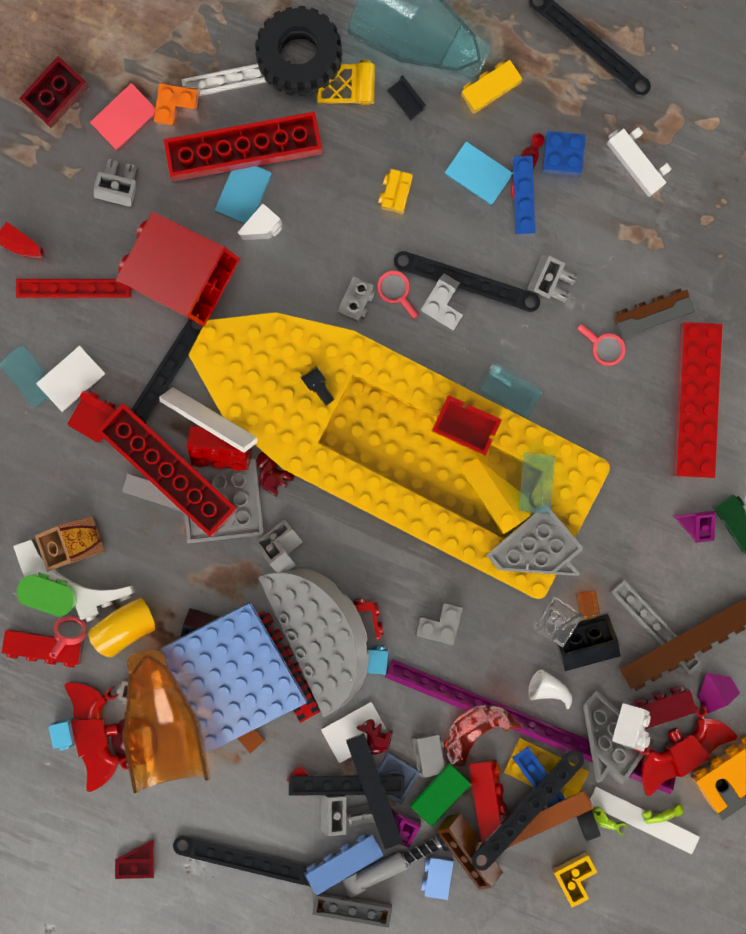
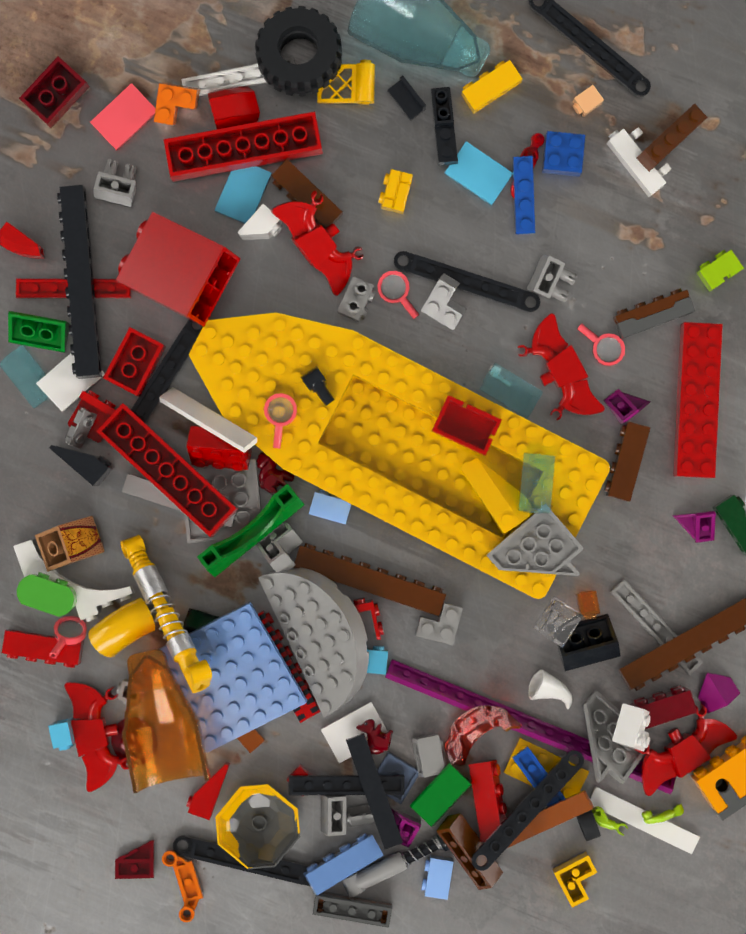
(37, 331): none -> green slope
(77, 435): none -> light grey hinge
(80, 282): none -> black brick
(90, 467): none -> black slope
(134, 362): none -> red brick
(153, 590): none -> yellow piece
(187, 881): none -> orange plate
(206, 796): none -> red slope
(224, 553): none -> green arch
(234, 107): none -> red slope
(257, 826): none -> dark grey rock
(280, 411): none -> piece
(300, 189): none -> reddish brown brick
(317, 242): none -> red torso
(329, 507): none -> light blue brick
(371, 581): none -> reddish brown brick
(444, 126): none -> black slope
(563, 369): none -> red torso
(587, 101): none -> light nougat brick
(624, 405): none -> magenta slope
(627, 462): none -> reddish brown brick
(671, 137): none -> reddish brown brick
(724, 265): none -> lime brick

